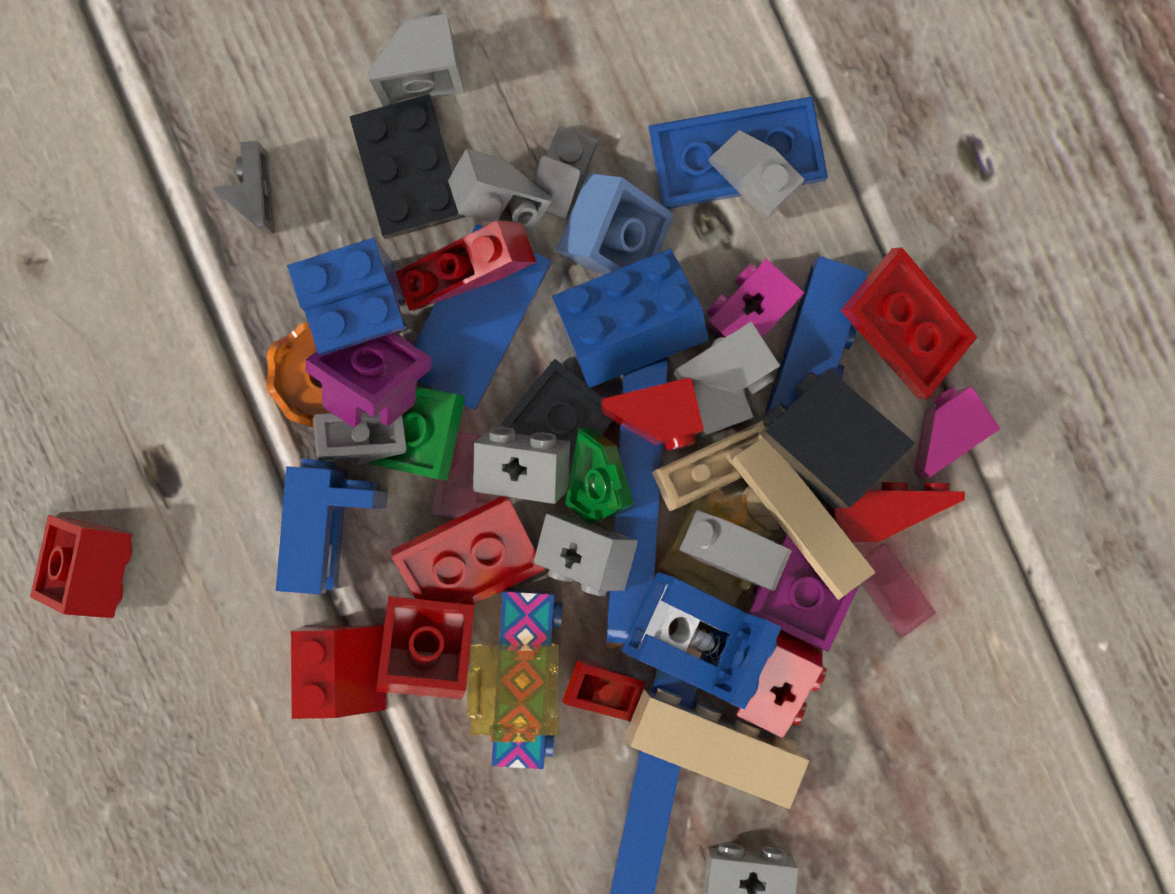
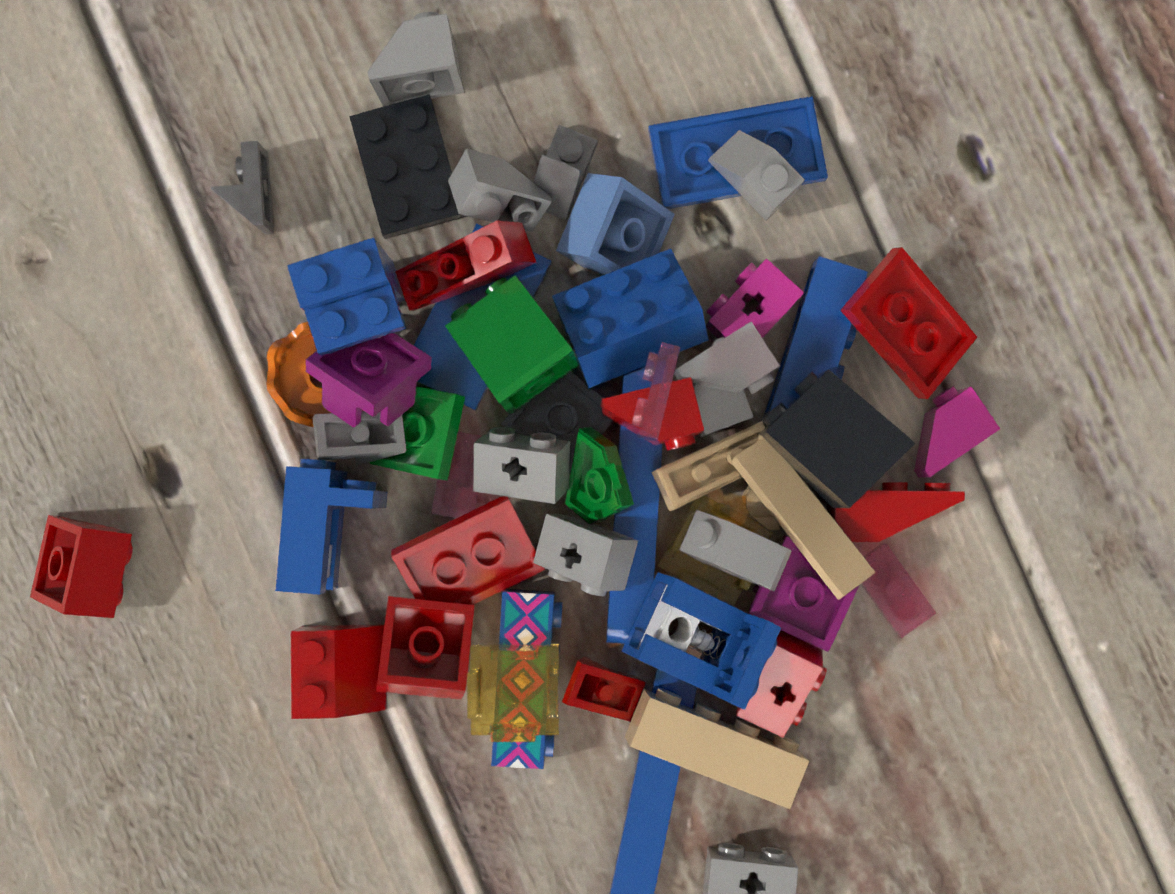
(511, 343): none -> green slope
(660, 371): none -> clear pink plate

